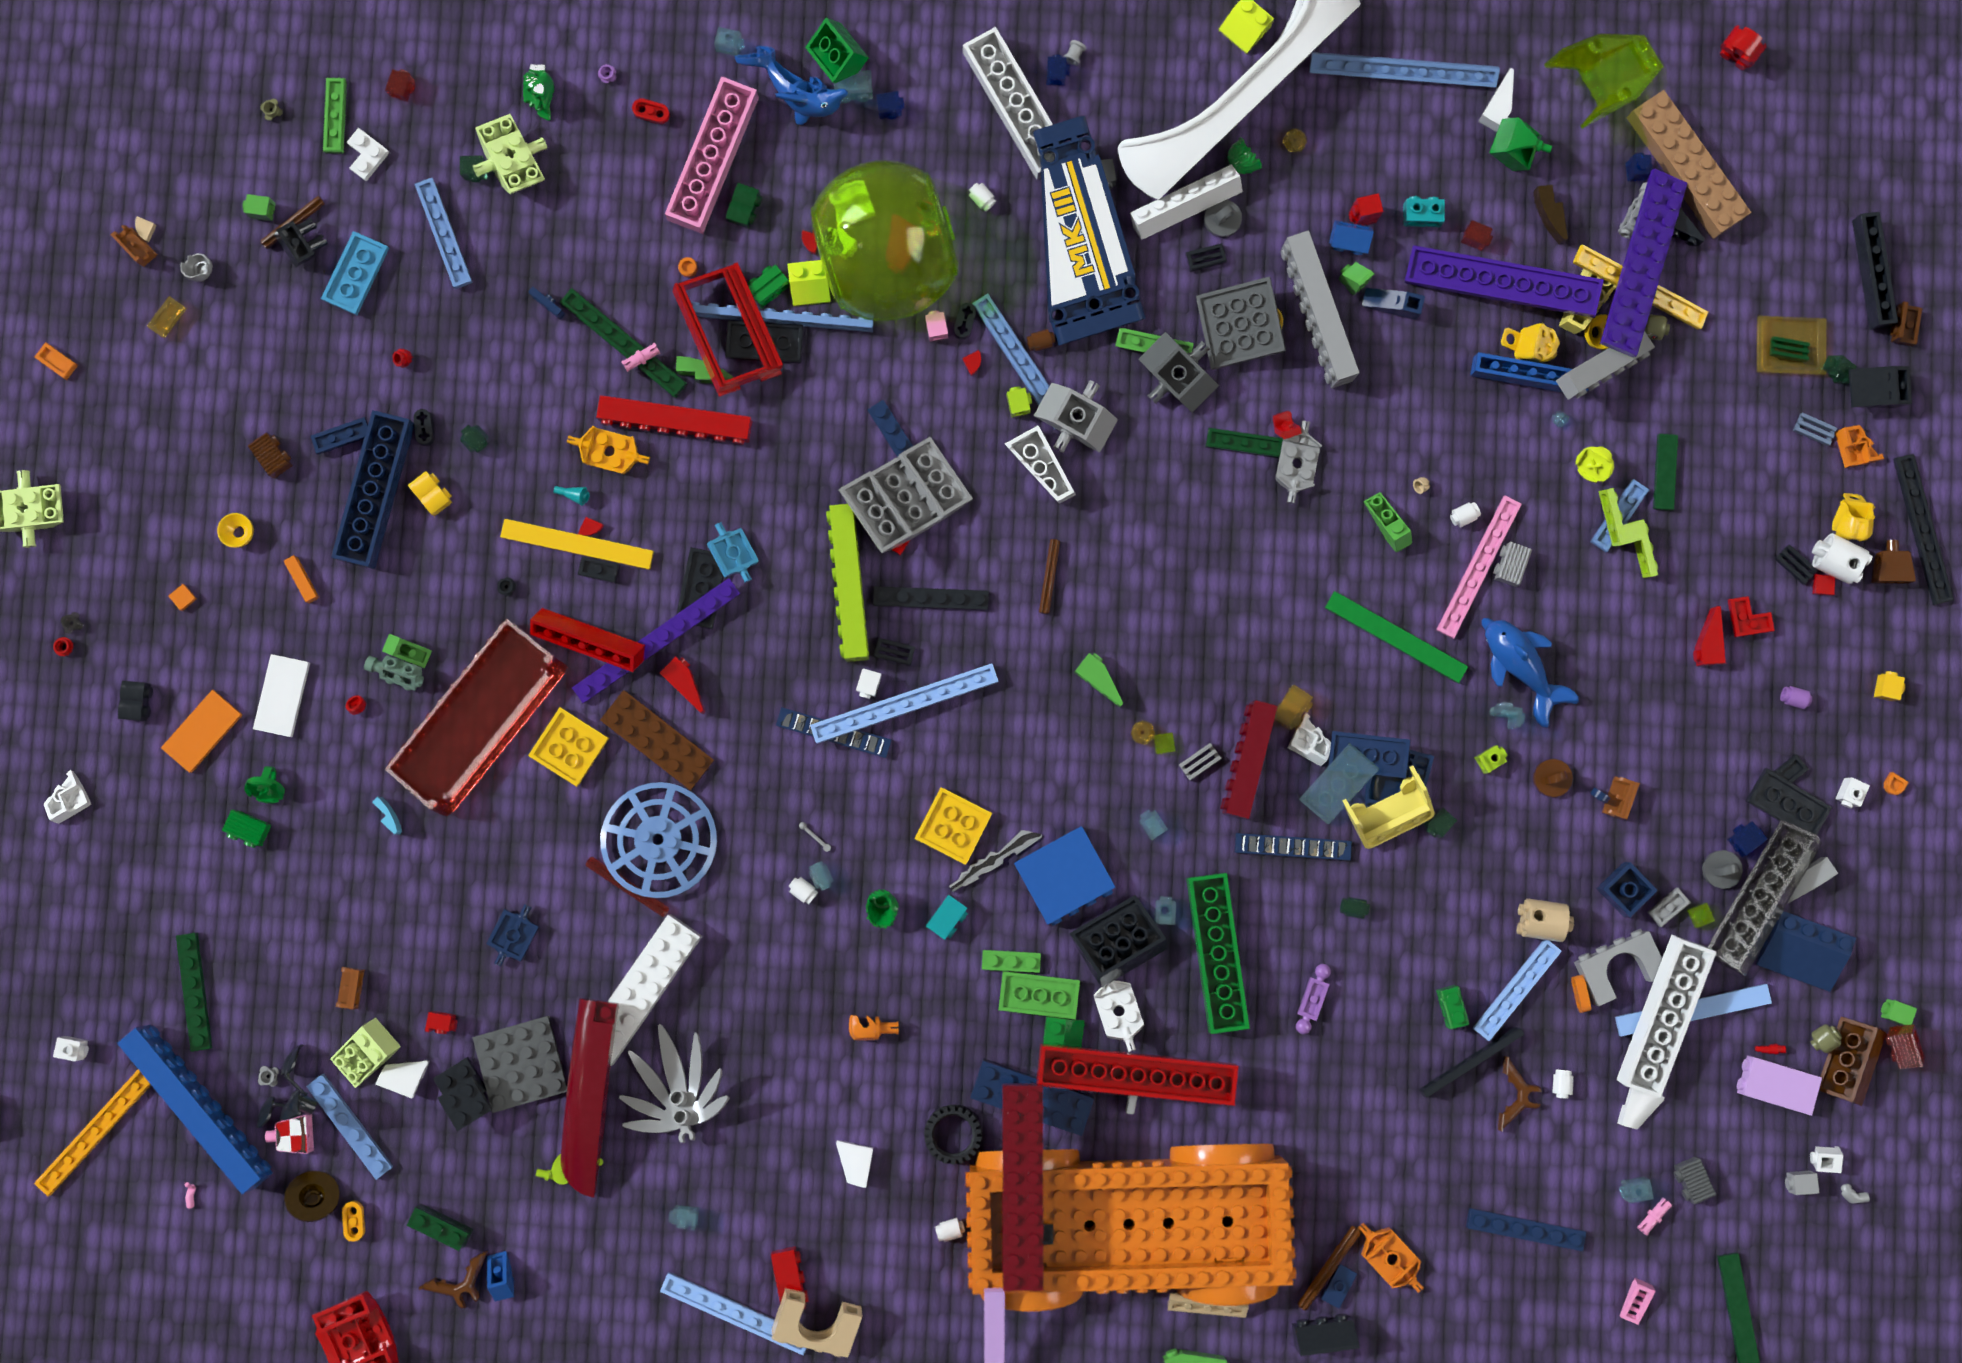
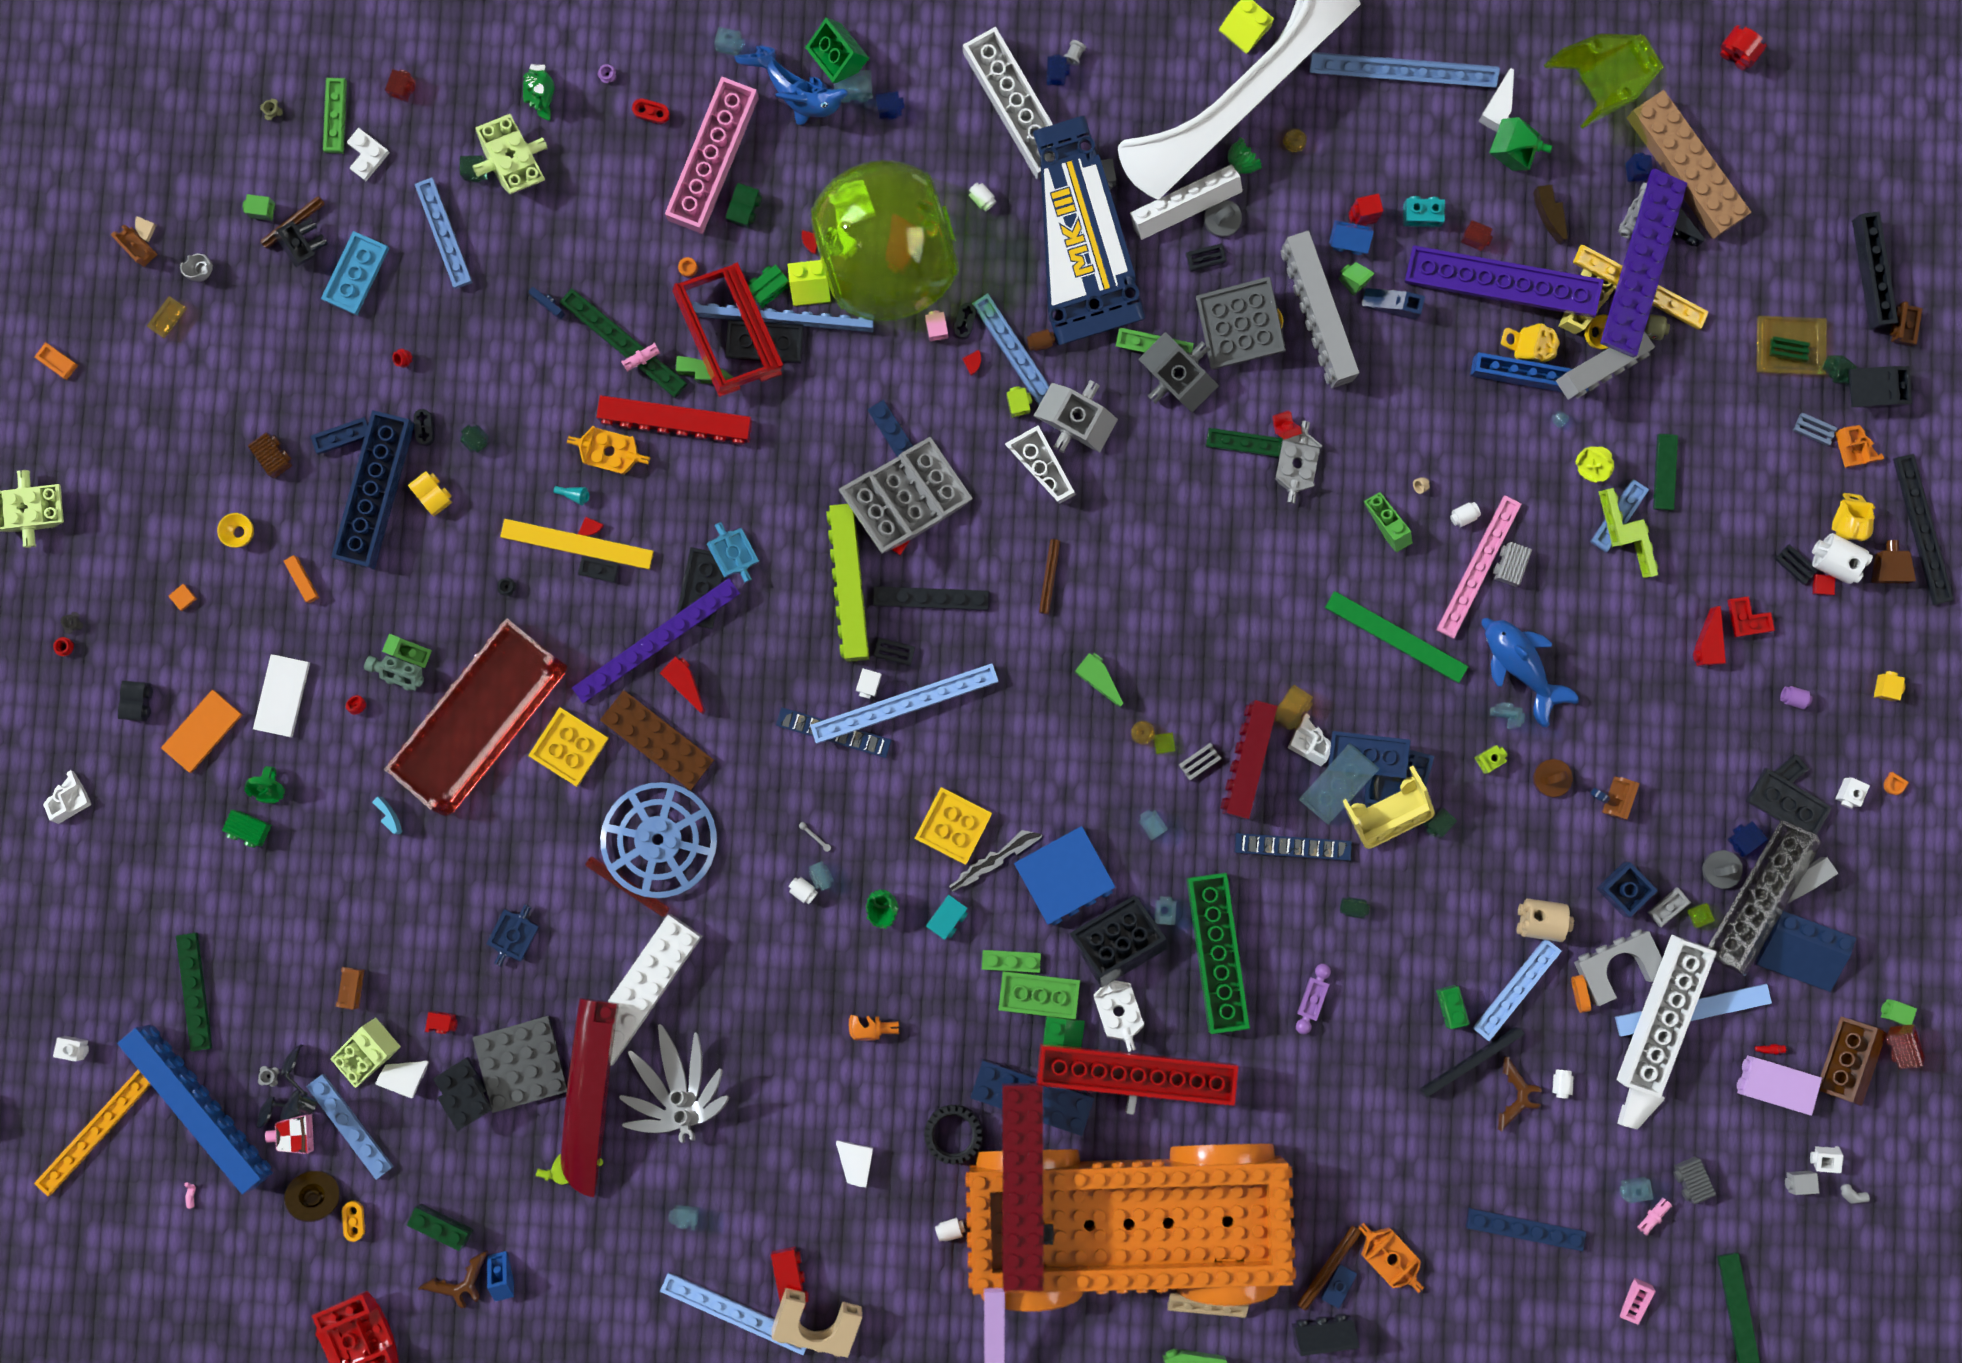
(587, 639): red brick -> none
(1826, 1038): olive head -> none

